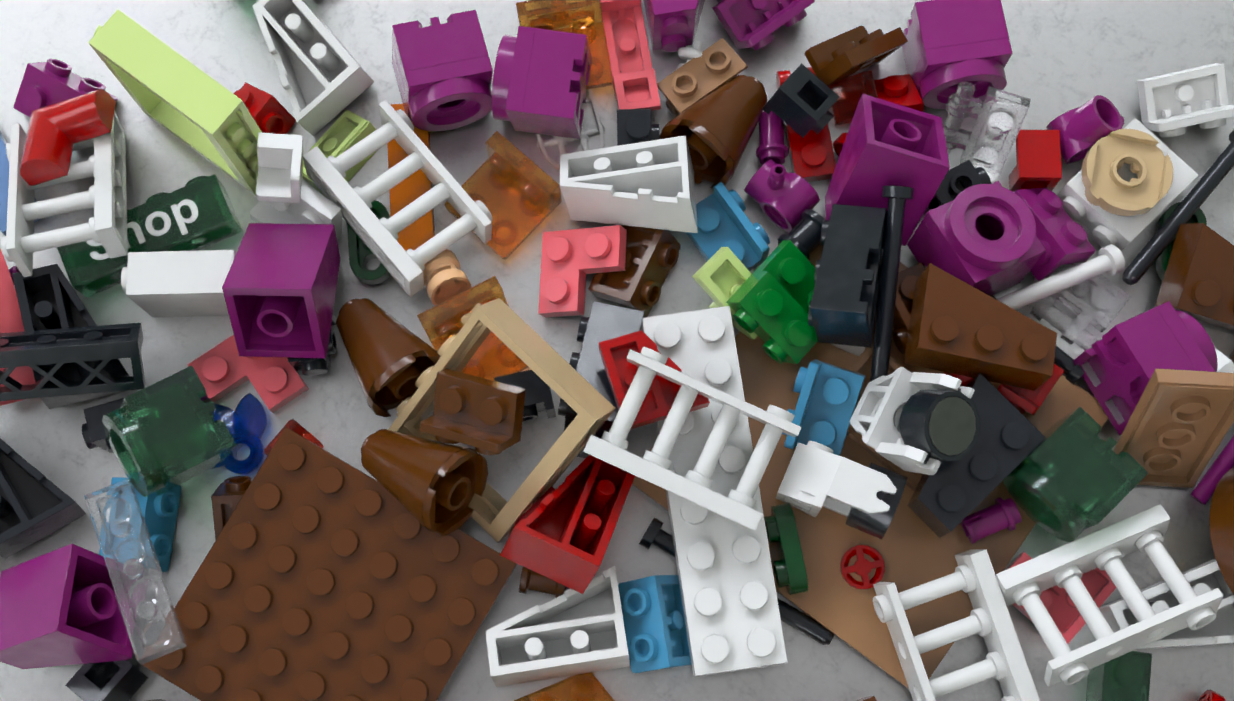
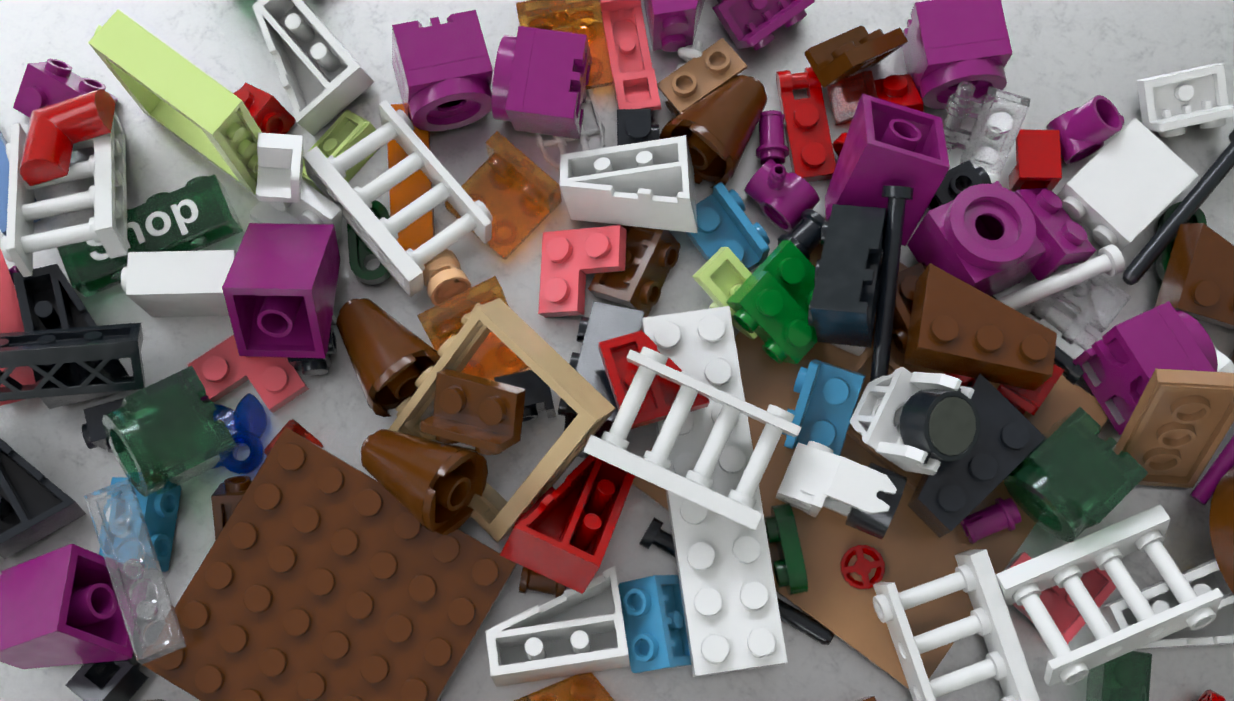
(803, 102): black brick -> none
(1145, 159): tan plate -> none

